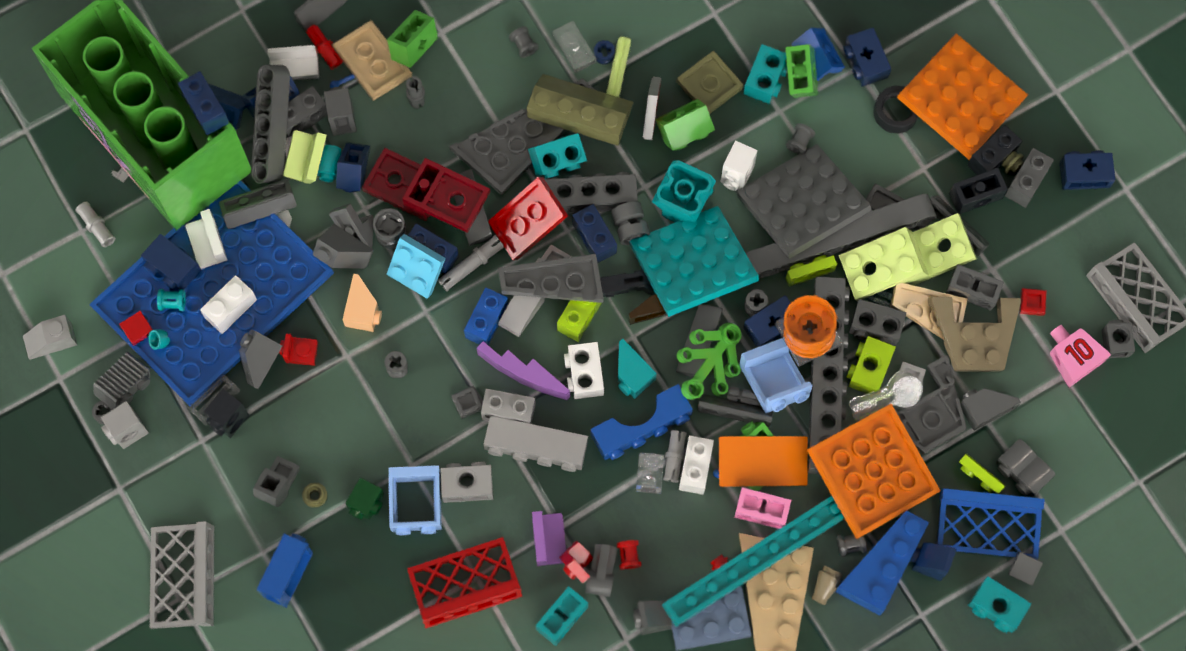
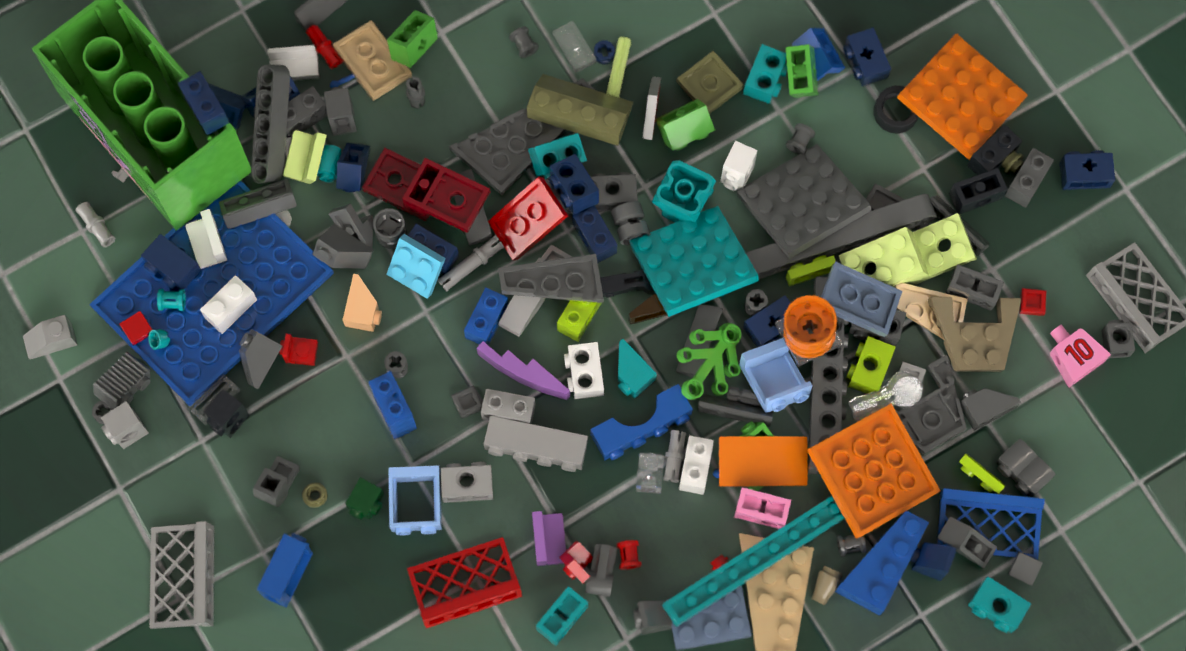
(392, 405): none -> blue window
(578, 182): none -> dark blue brick
(861, 299): none -> sand blue plate
(967, 542): none -> dark grey slope

